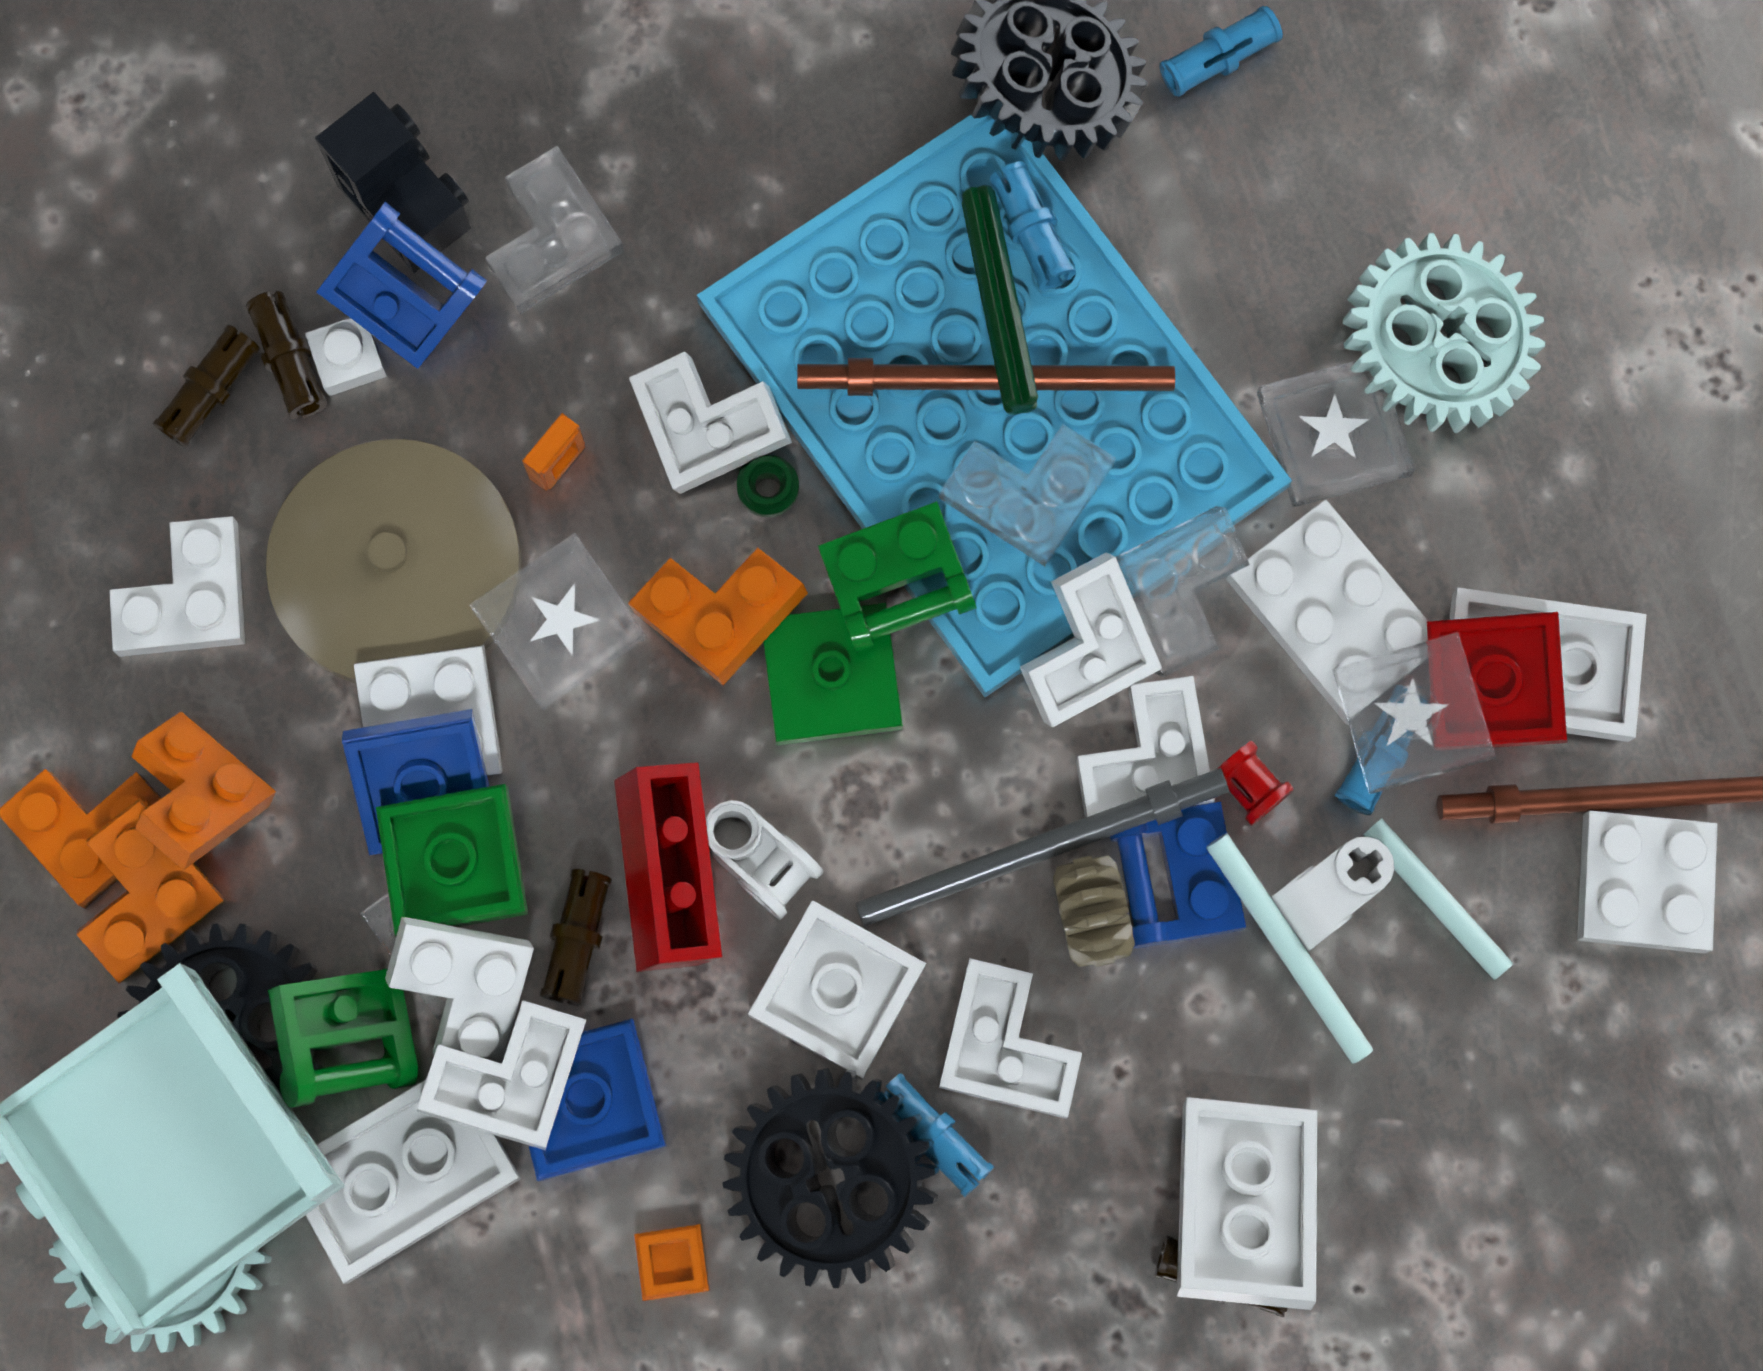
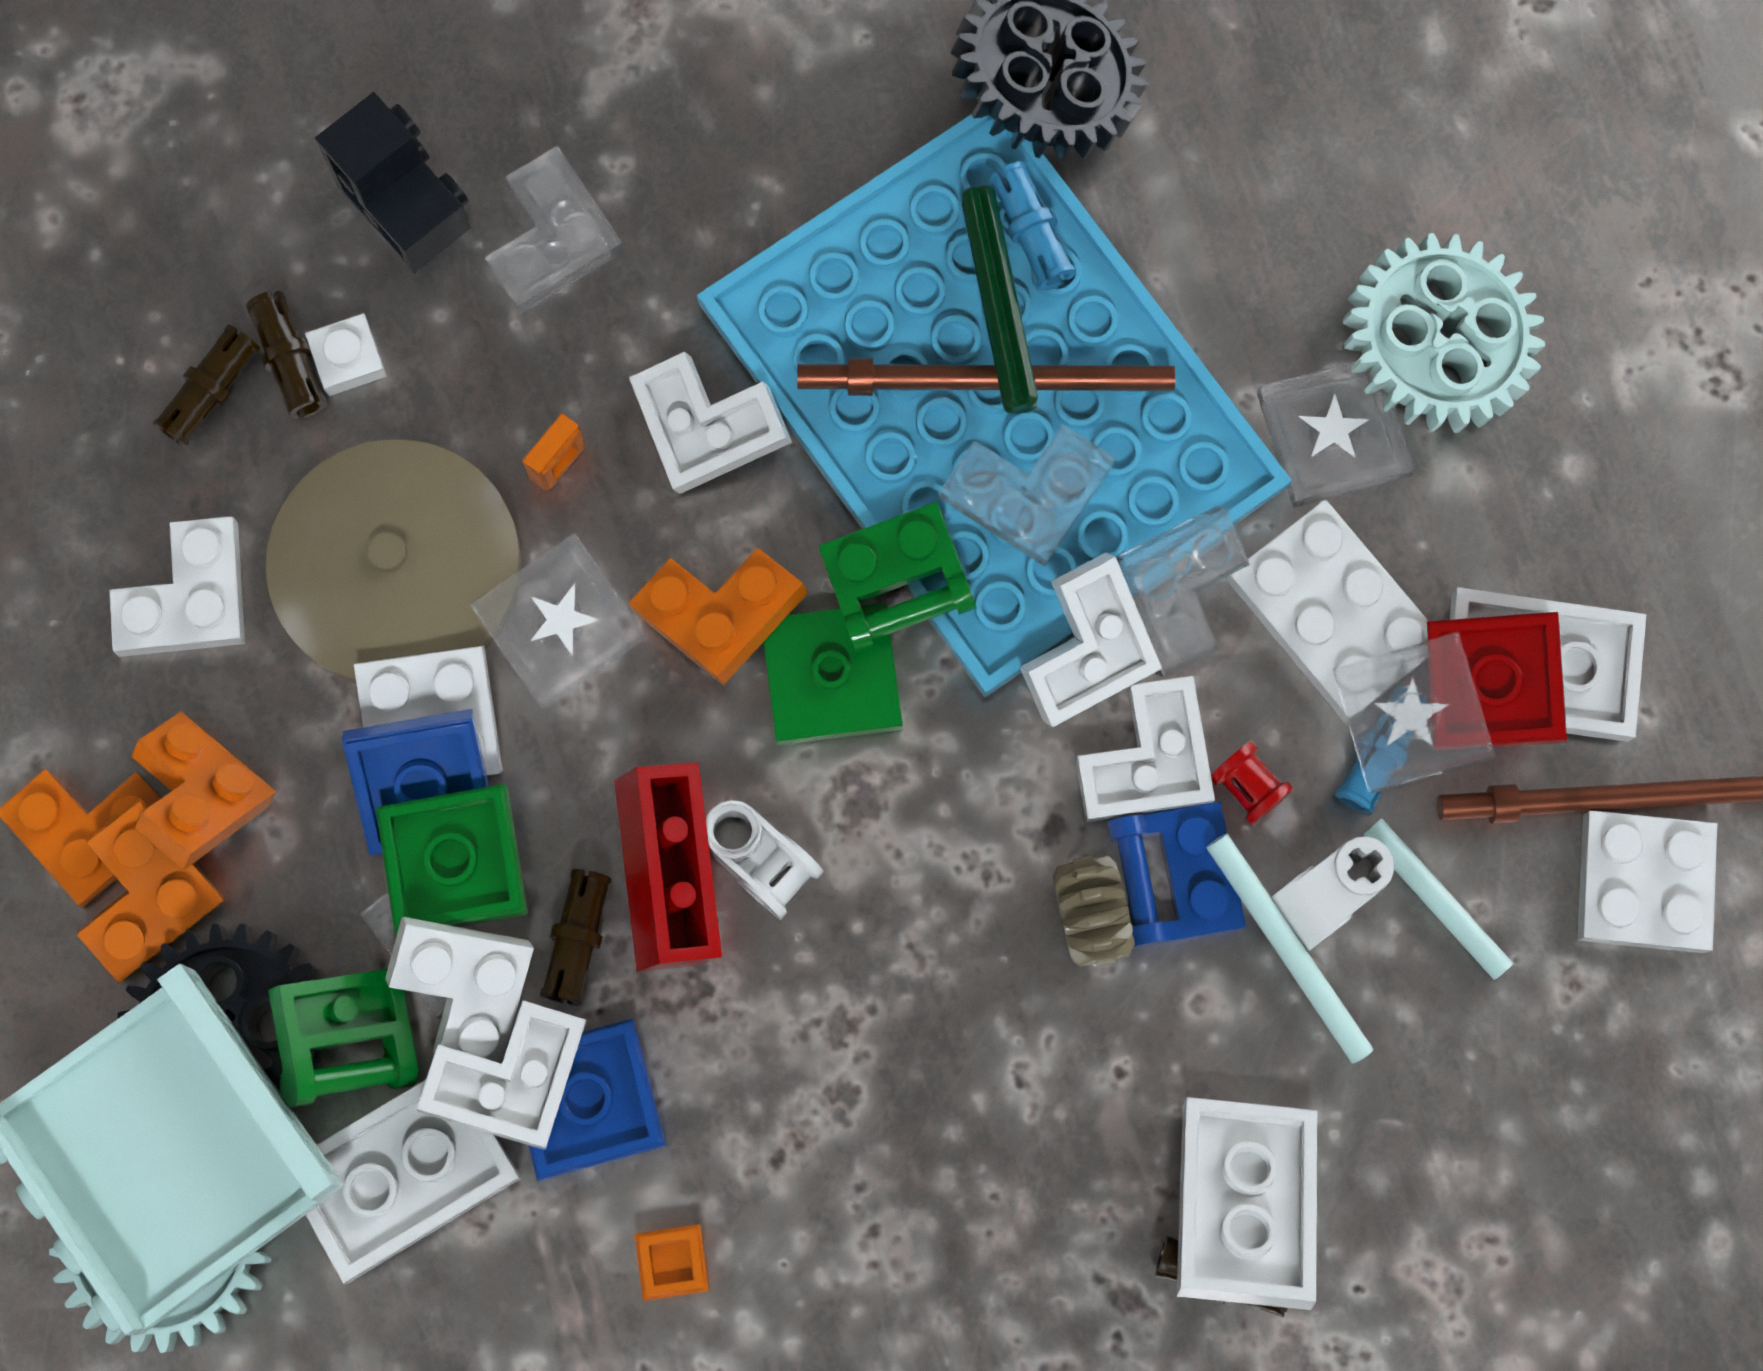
(390, 302): blue plate -> none
(764, 468): dark green plate -> none
(774, 1195): black gear -> none
(837, 989): white plate -> none
(949, 1147): dark azure pin -> none
(991, 1059): white plate -> none
(1160, 804): dark grey bar -> none
(1221, 51): dark azure pin -> none

